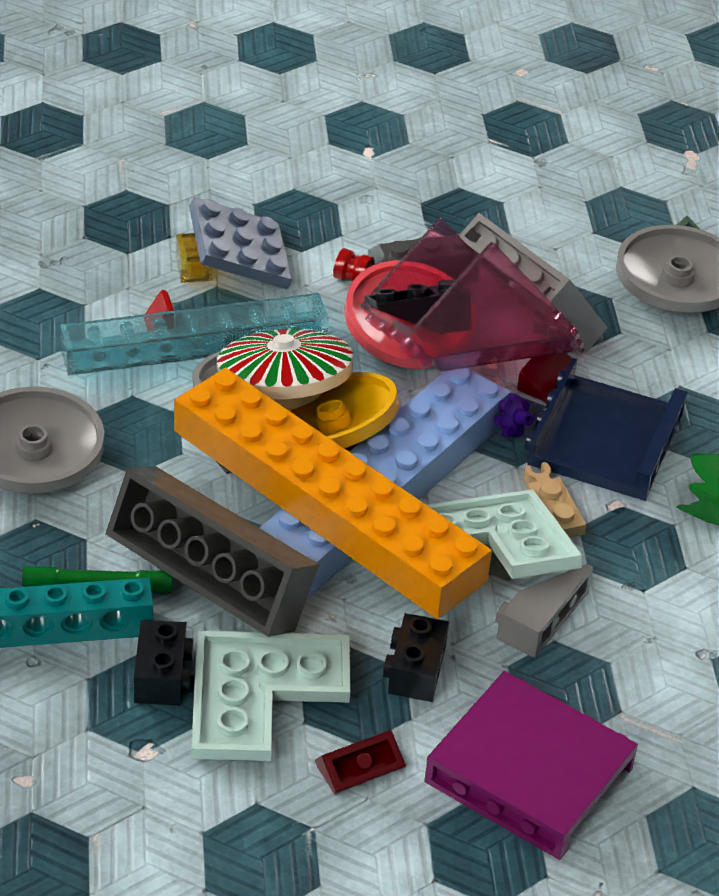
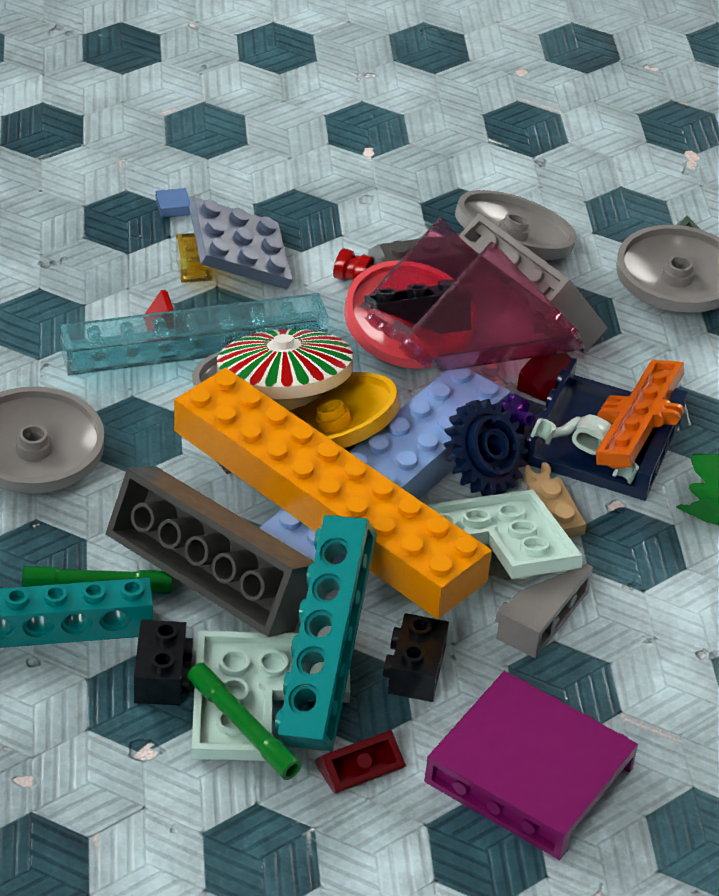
(173, 202): none -> medium blue tile
(271, 749): none -> green piece
(318, 726): none -> teal brick
(485, 447): none -> dark blue gear
(523, 219): none -> light grey dish
(587, 436): none -> light aqua piece
(639, 413): none -> orange hinge

